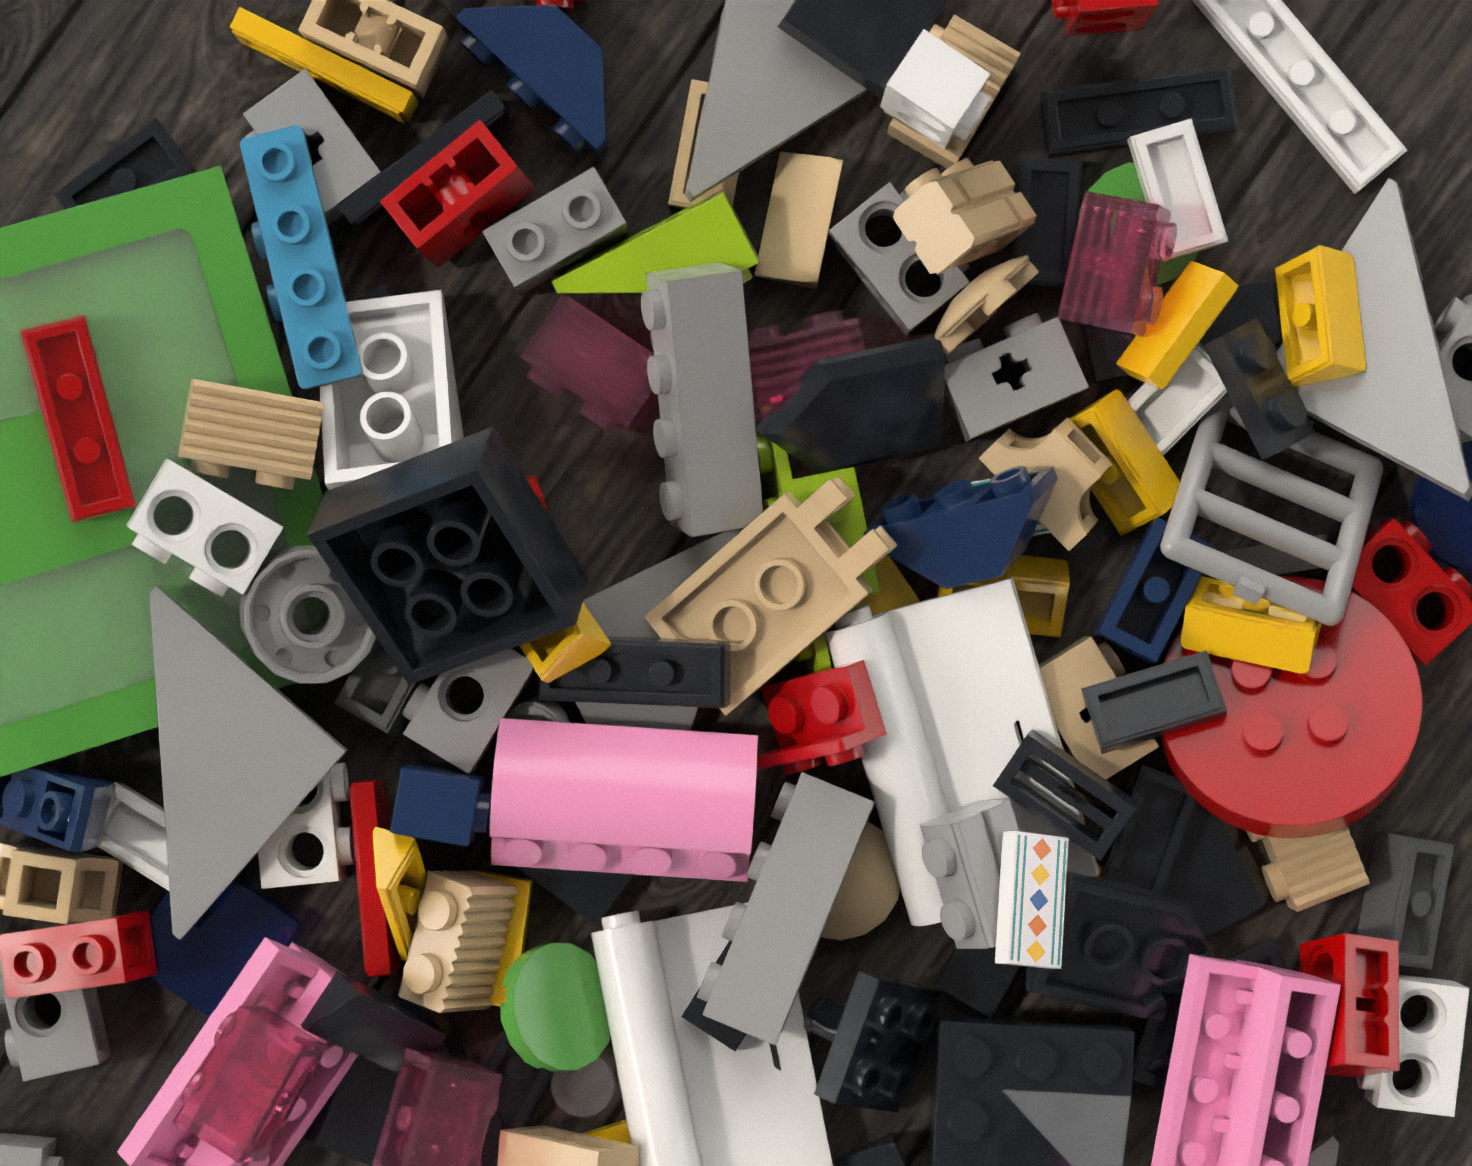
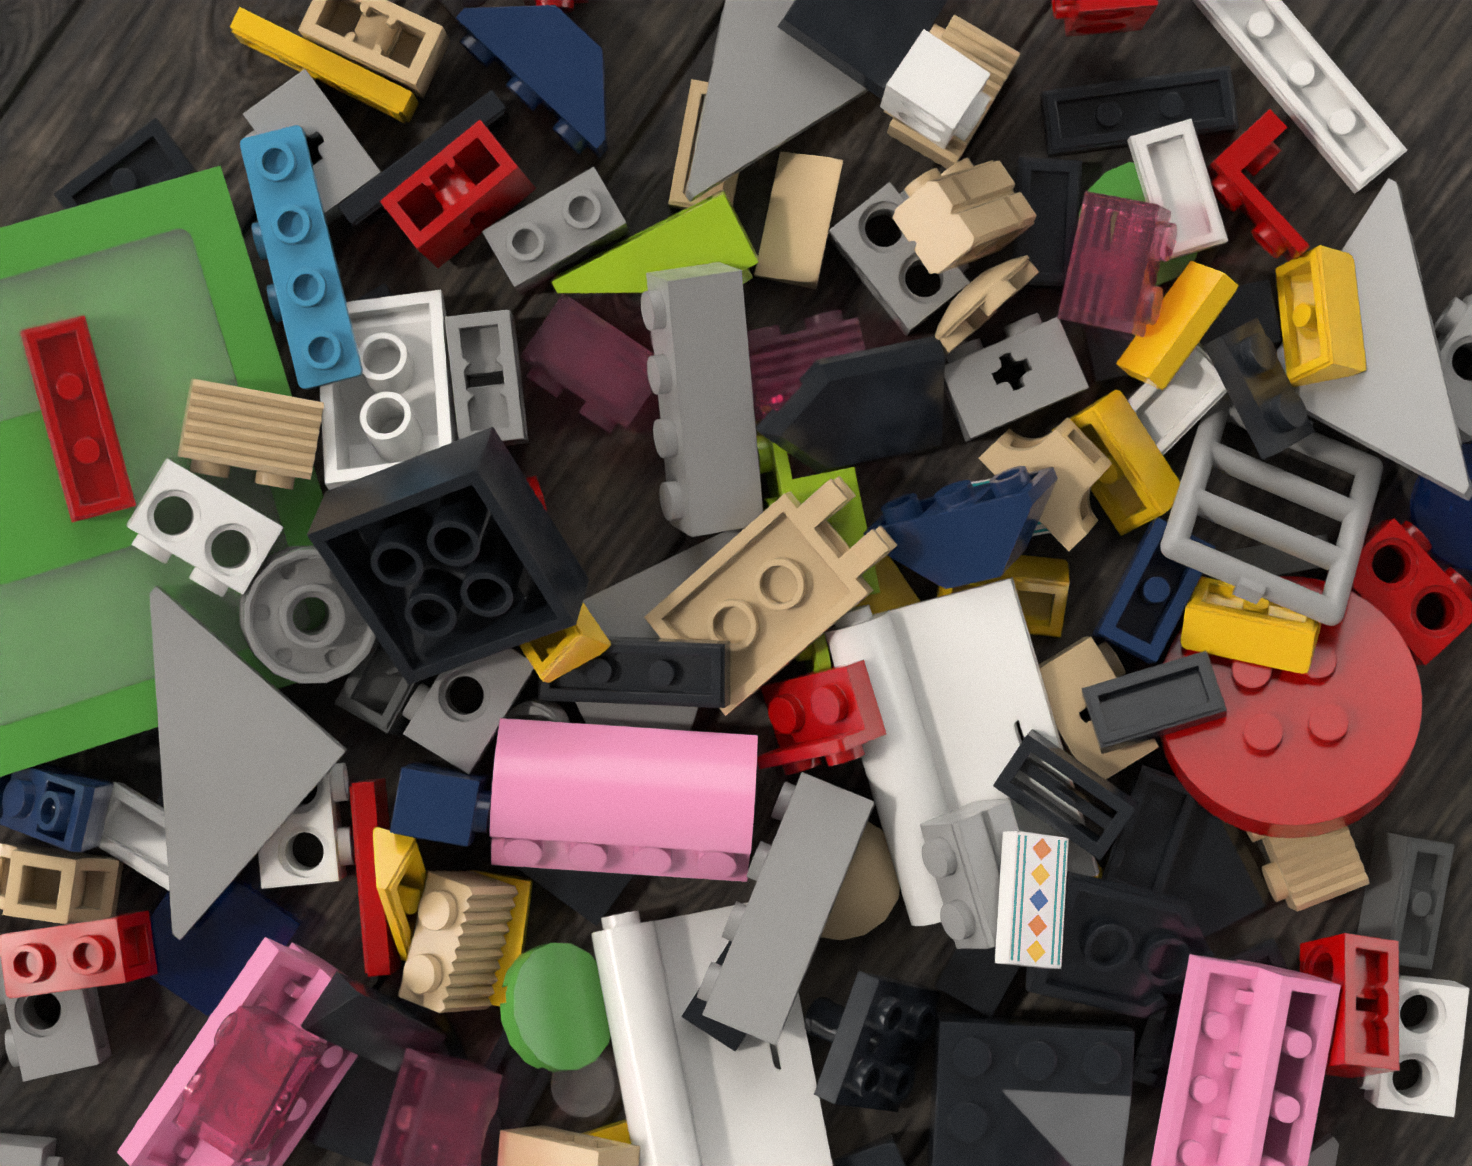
(487, 375): none -> light grey brick
(1235, 191): none -> red bracket

